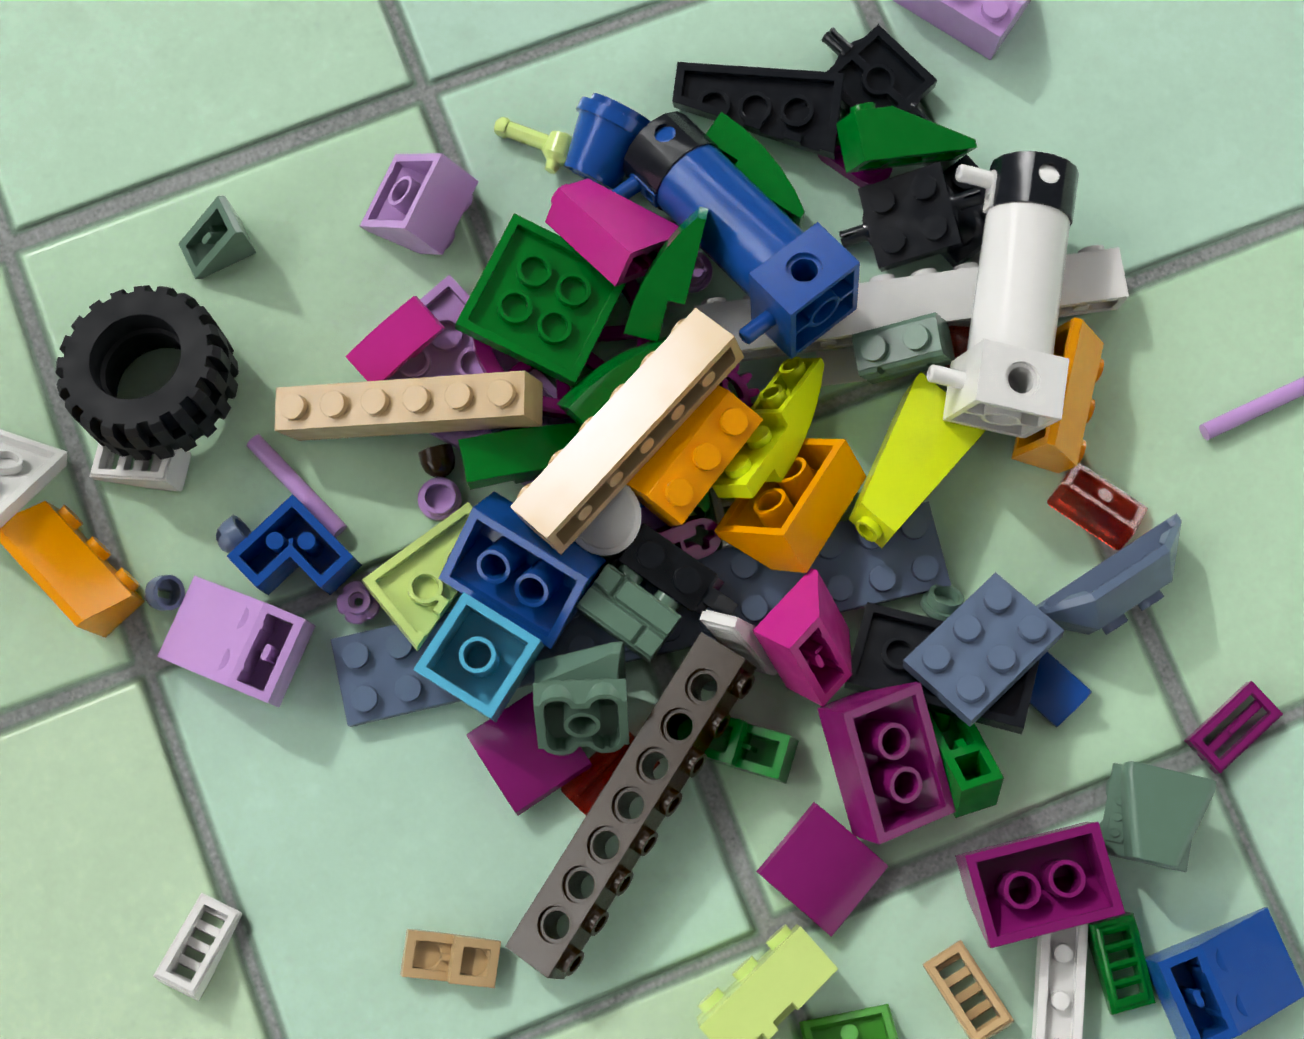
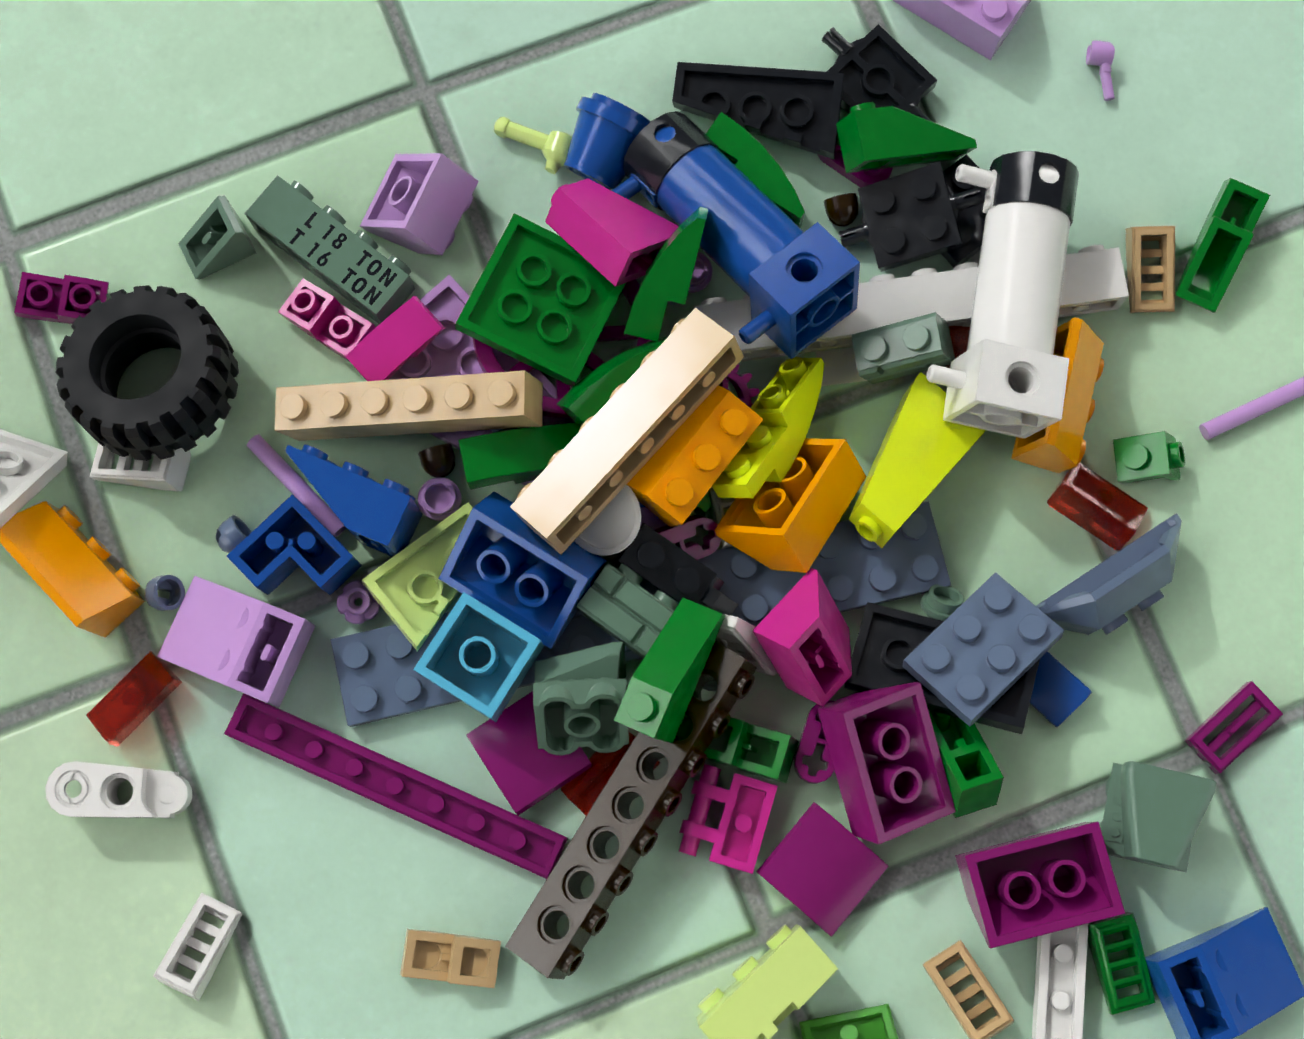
(57, 298): none -> magenta slope
(133, 699): none -> clear red slope
(154, 791): none -> white piece
(325, 318): none -> dark pink slope
(330, 249): none -> sand green brick
(373, 512): none -> blue slope
(396, 786): none -> magenta tile
(670, 672): none -> green slope
(741, 823): none -> dark pink plate
(806, 748): none -> magenta beam
(842, 209): none -> dark brown hinge
(1102, 54): none -> lavender hand
(1148, 457): none -> green bracket
(1166, 252): none -> tan slope
(1221, 244): none -> green slope

